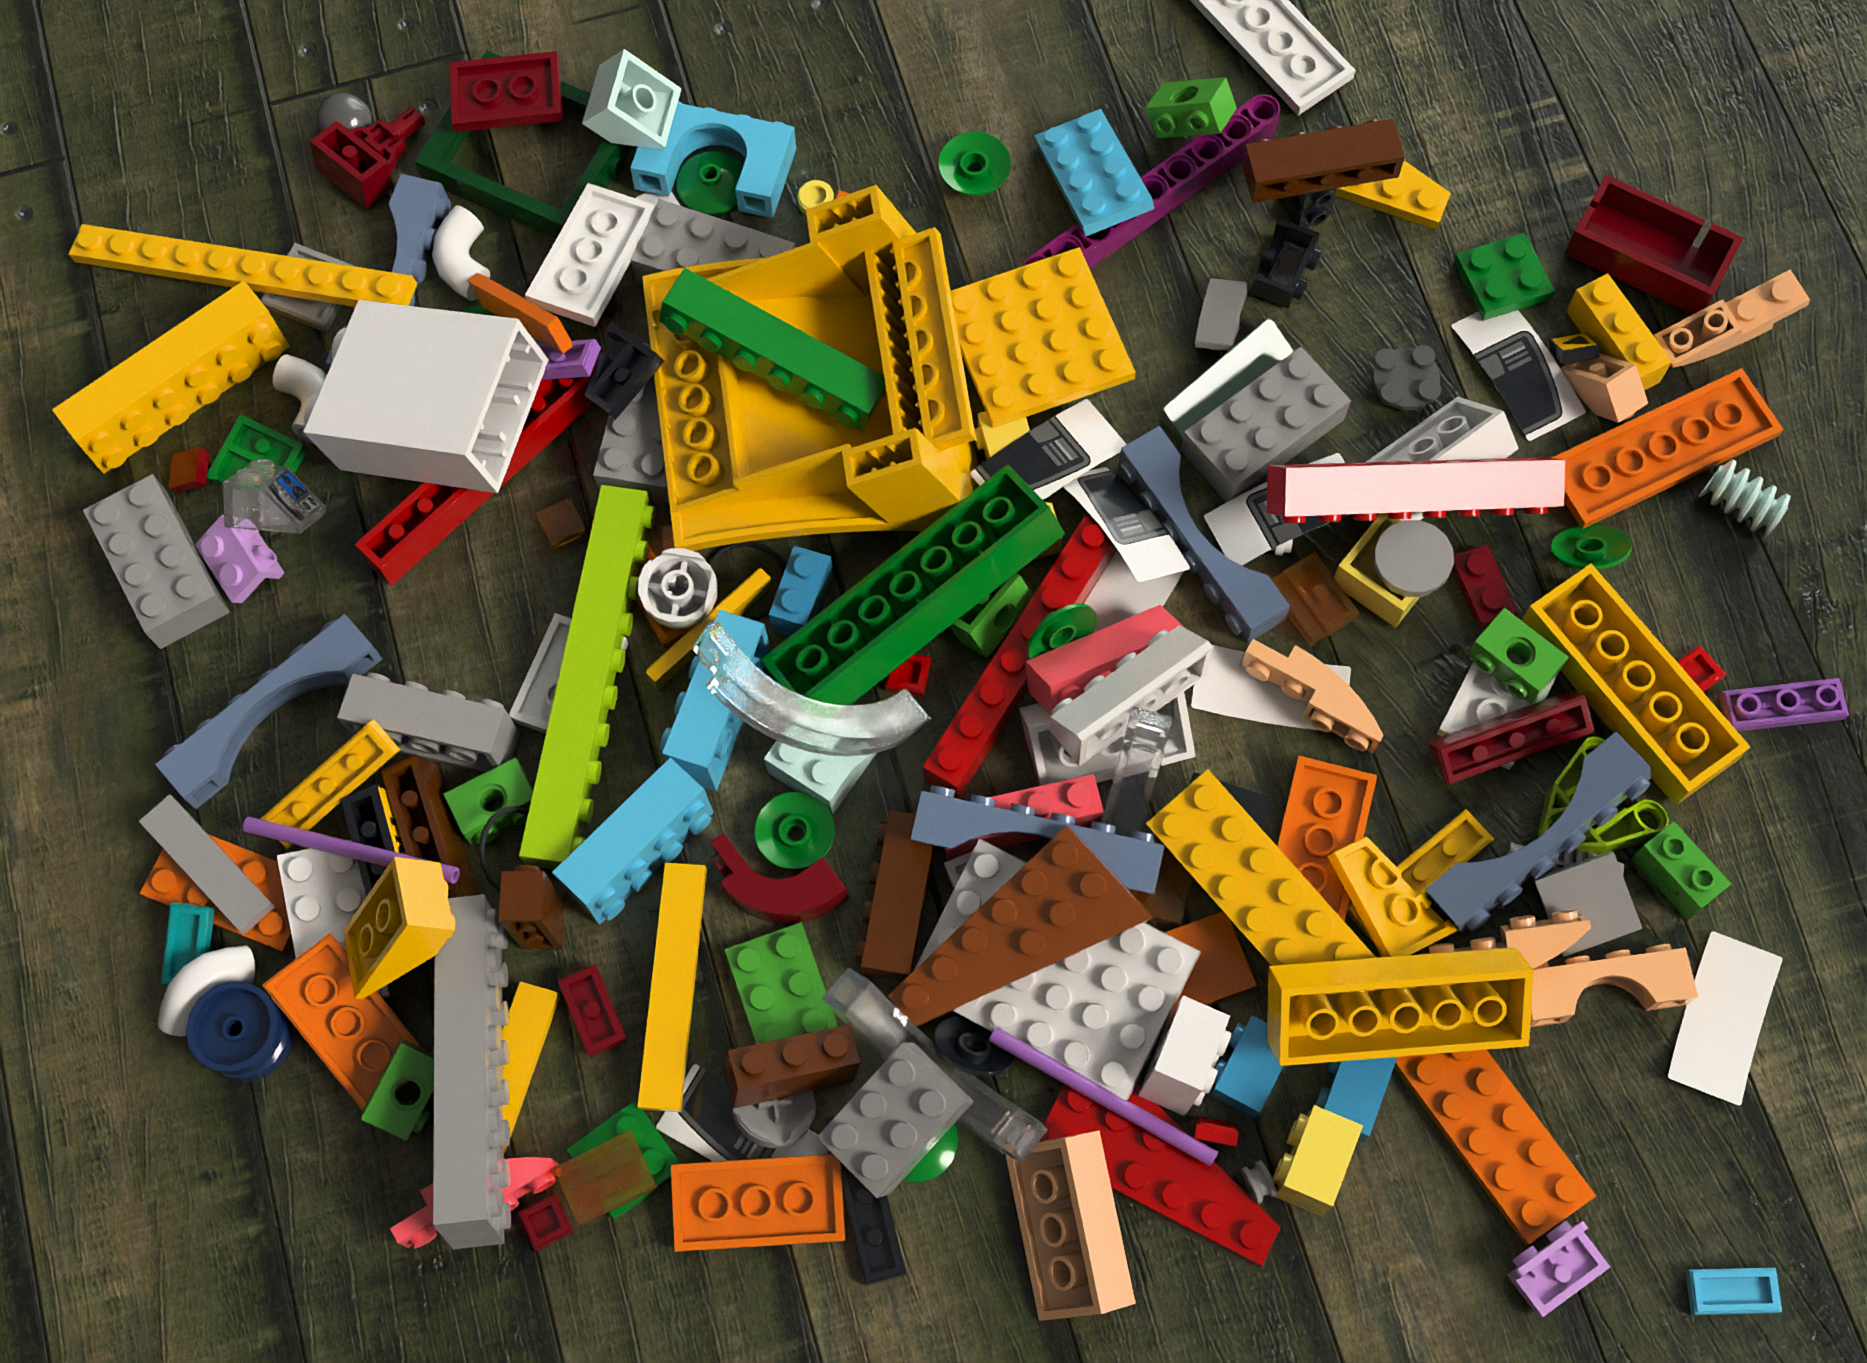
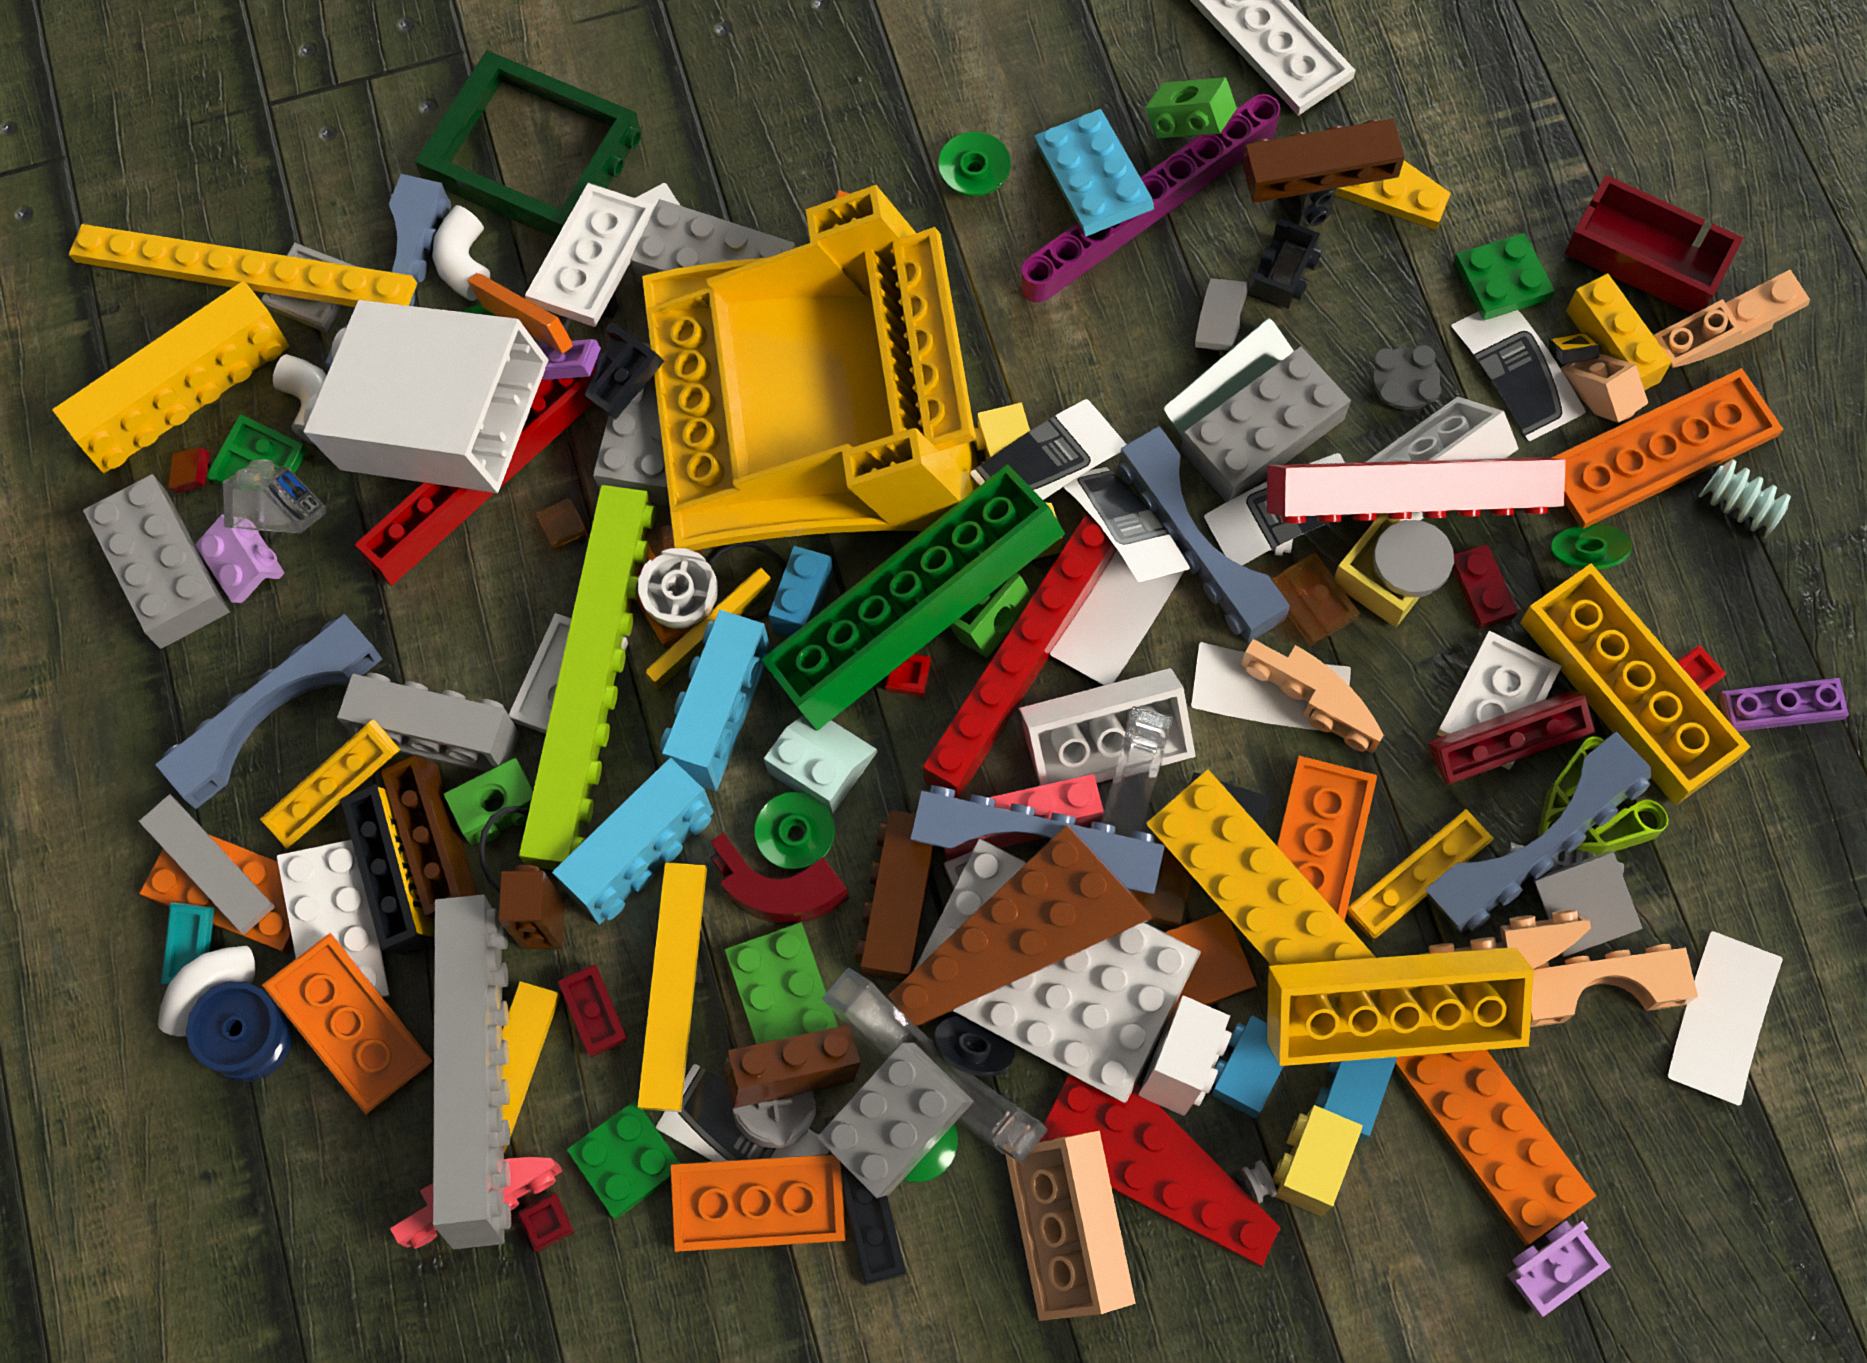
(334, 845): medium lavender piece -> none
(345, 109): dark grey hair -> none
(364, 157): dark red brick -> none
(385, 1108): bright green brick -> none
(398, 924): yellow slope -> none
(505, 91): dark red plate -> none
(605, 1178): clear orange plate -> none
(631, 103): light aqua slope -> none
(709, 195): green dish -> none
(763, 144): medium azure arch -> none
(772, 350): green brick -> none
(801, 720): clear arch -> none
(814, 194): light yellow tile -> none
(1038, 337): yellow plate -> none
(1061, 628): green dish -> none
(1071, 667): coral brick -> none
(1103, 1096): medium lavender piece -> none
(1142, 680): white slope -> none
(1216, 1131): red tile -> none
(1389, 908): yellow wing -> none
(1511, 635): bright green brick -> none
(1680, 870): bright green brick -> none
(1733, 1291): medium azure tile -> none

